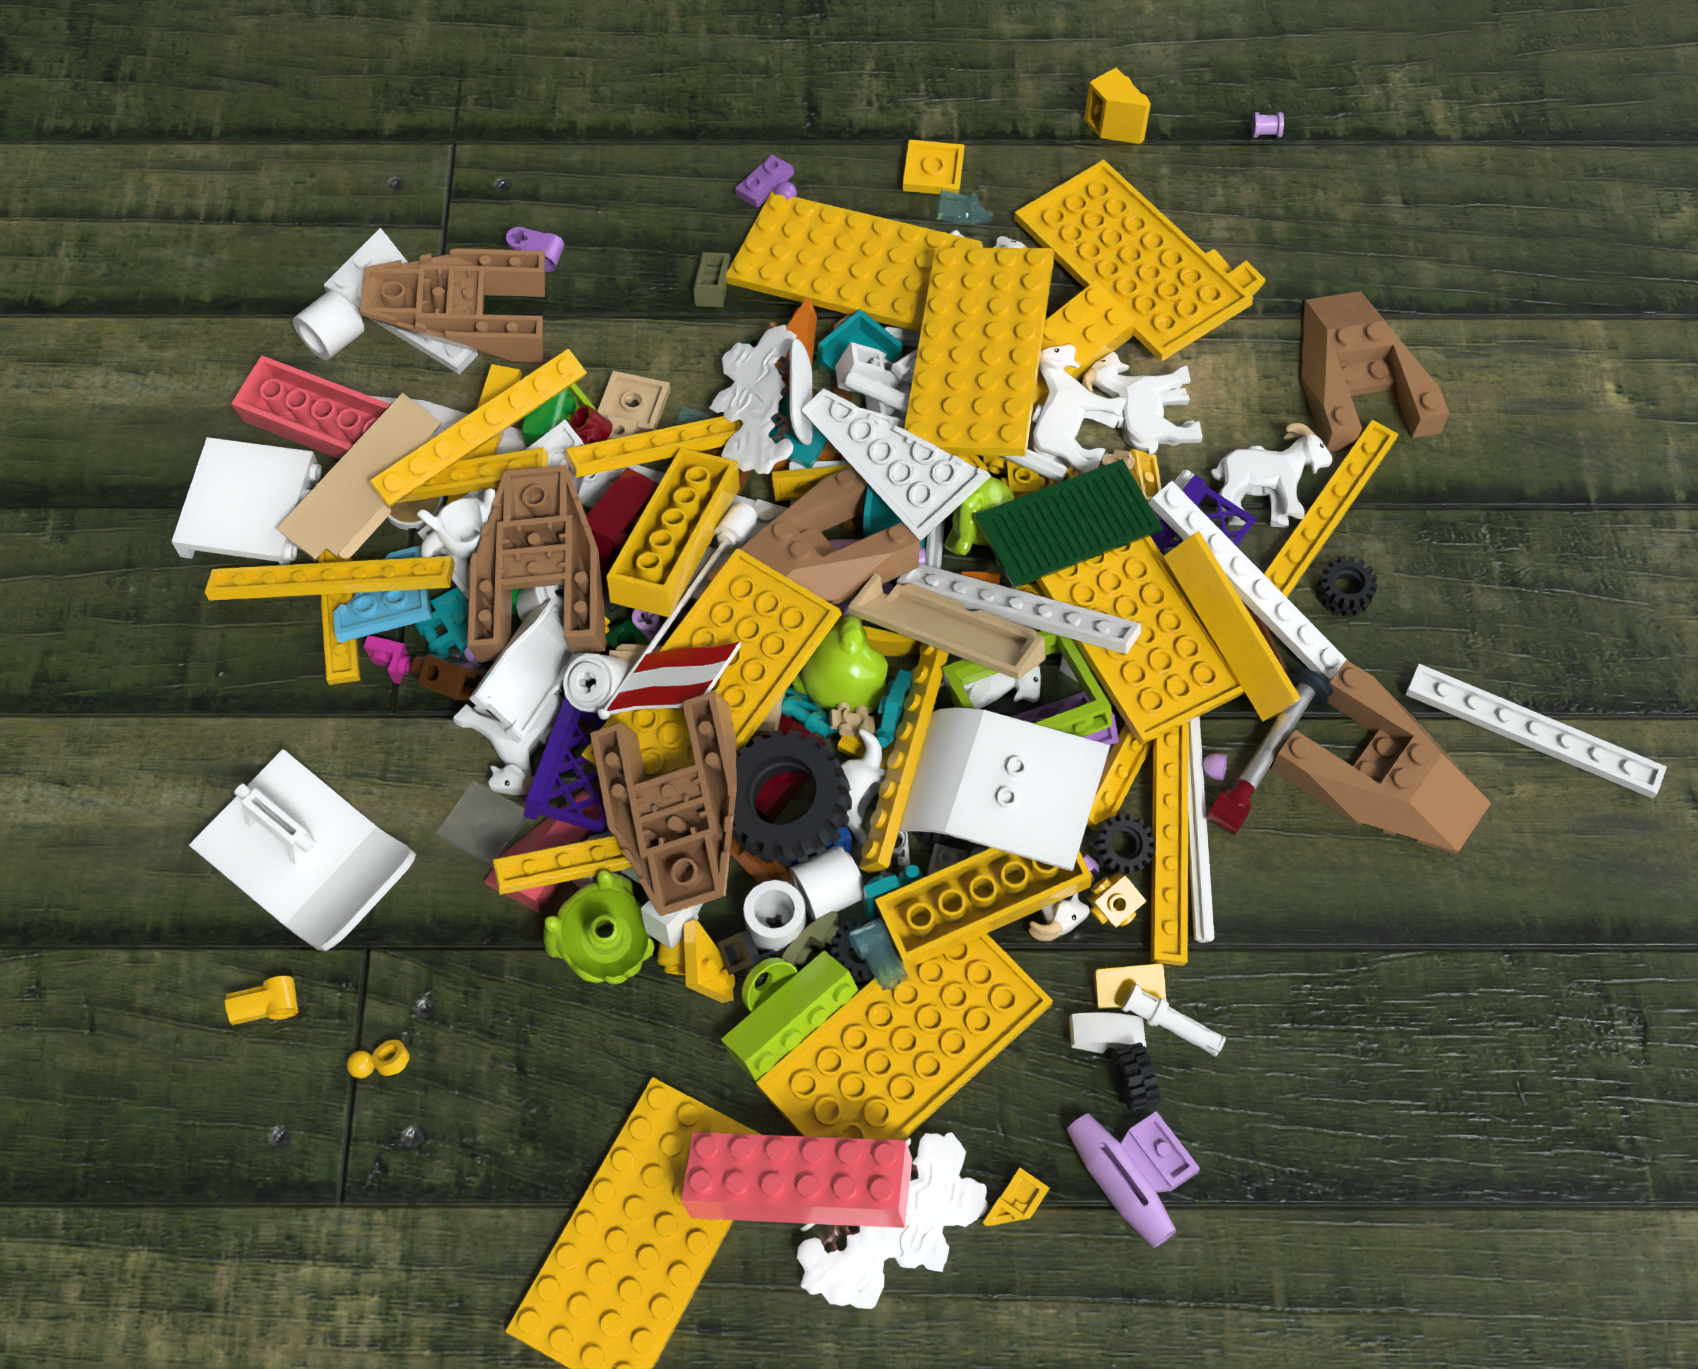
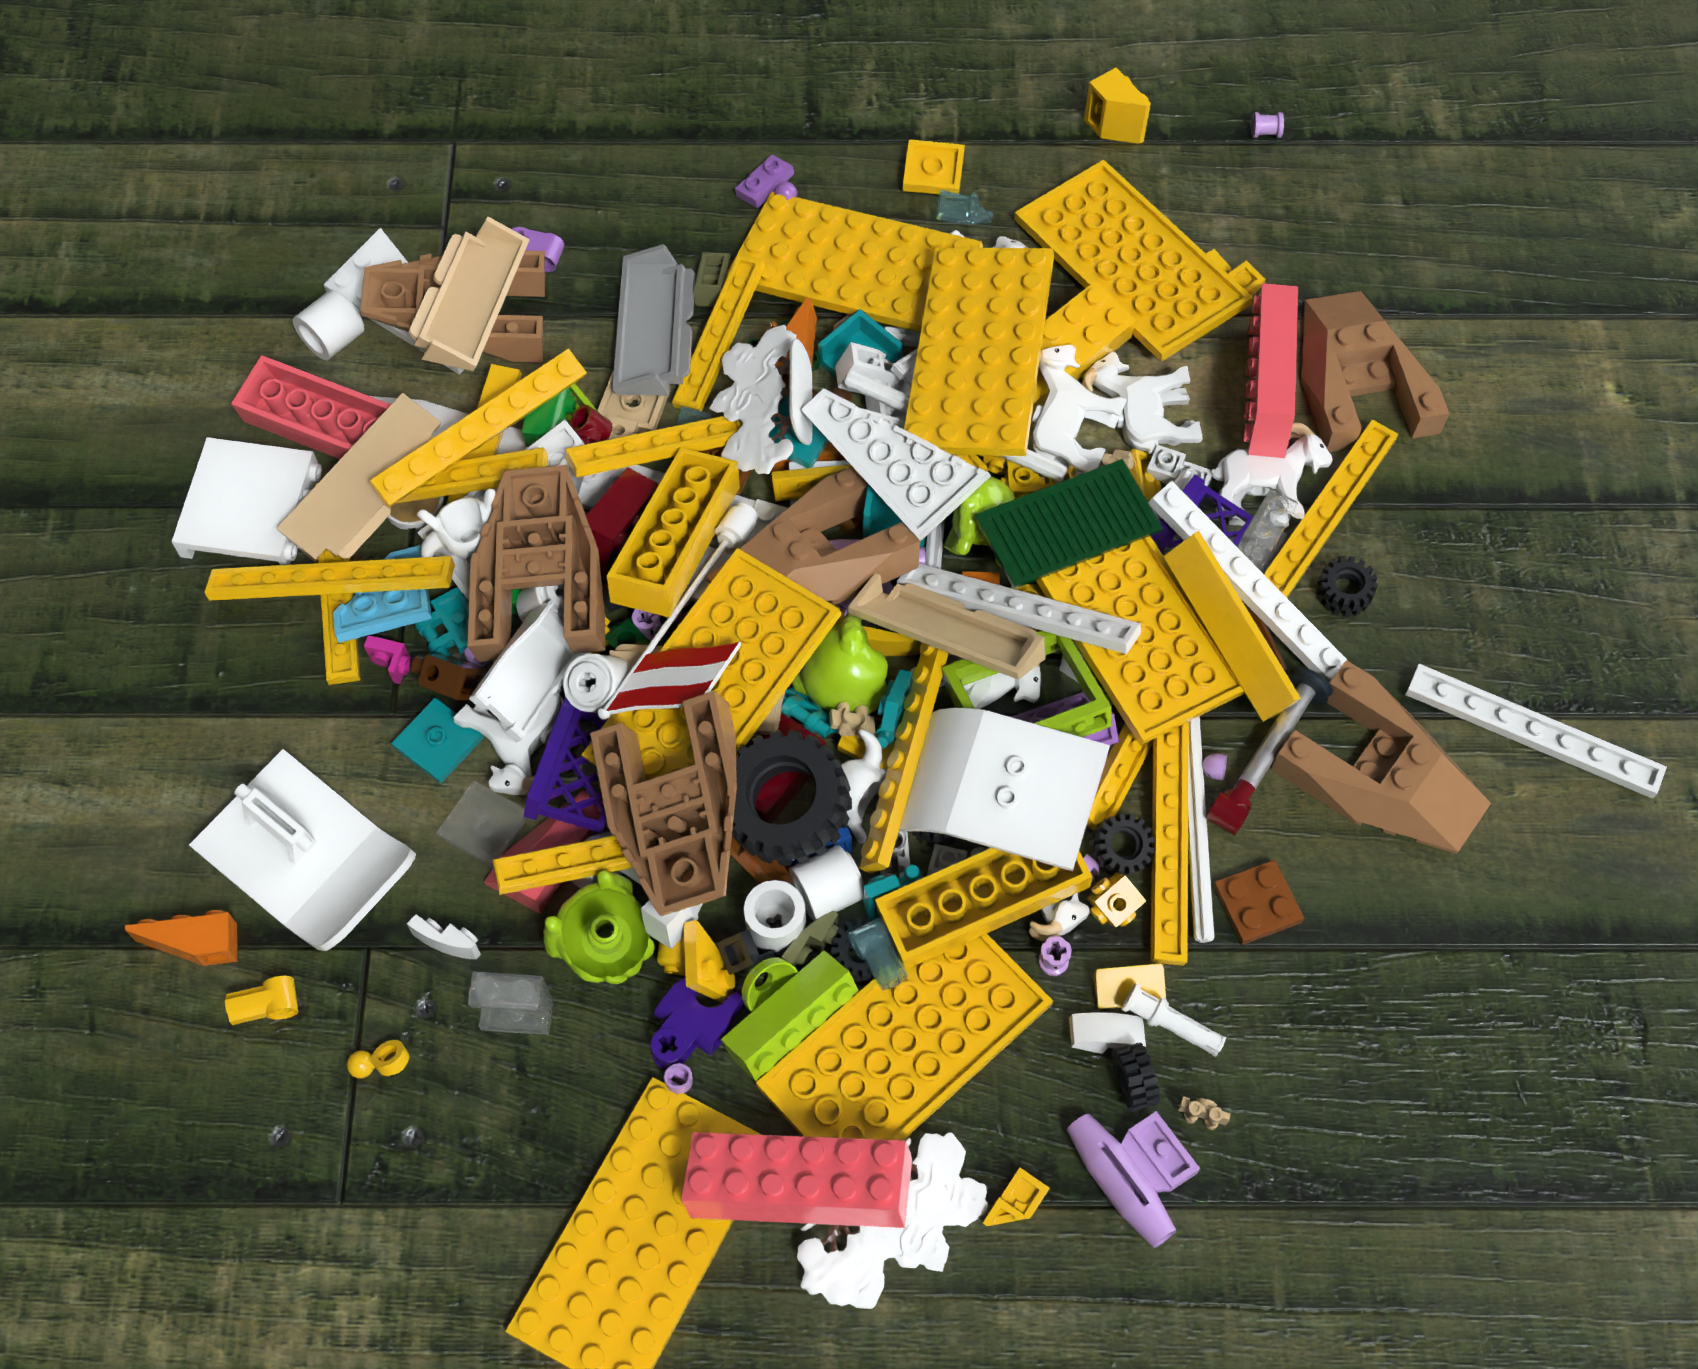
(199, 939): none -> orange slope
(436, 741): none -> teal plate
(448, 941): none -> white slope
(473, 285): none -> tan slope
(511, 1002): none -> clear panel
(652, 325): none -> light grey slope
(682, 1074): none -> lavender hinge
(690, 1025): none -> dark purple piece
(719, 332): none -> yellow tile
(1046, 960): none -> lavender bush
(1168, 464): none -> white slope
(1203, 1109): none -> tan piece
(1258, 902): none -> dark orange plate
(1265, 532): none -> clear panel
(1271, 371): none -> coral brick

